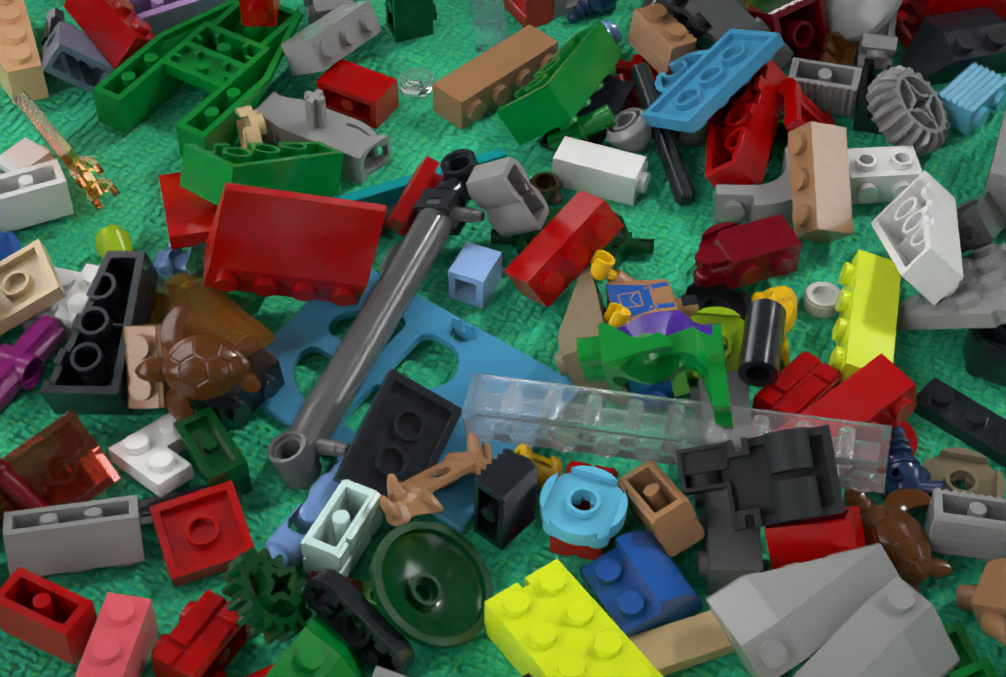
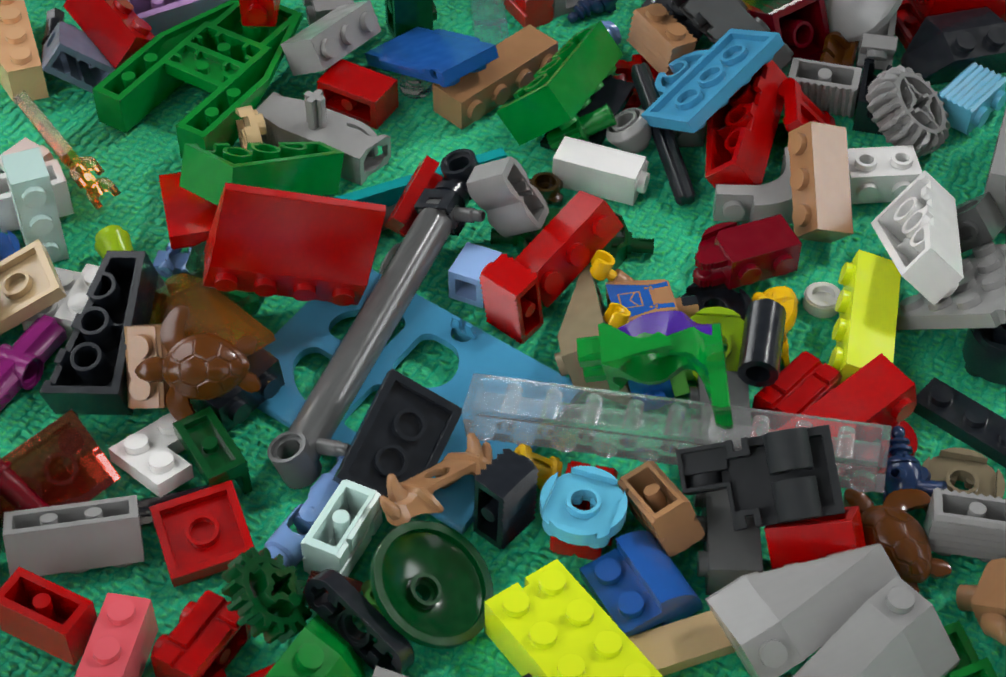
(35, 201): none -> light aqua brick
(433, 55): none -> blue piece
(511, 298): none -> red brick

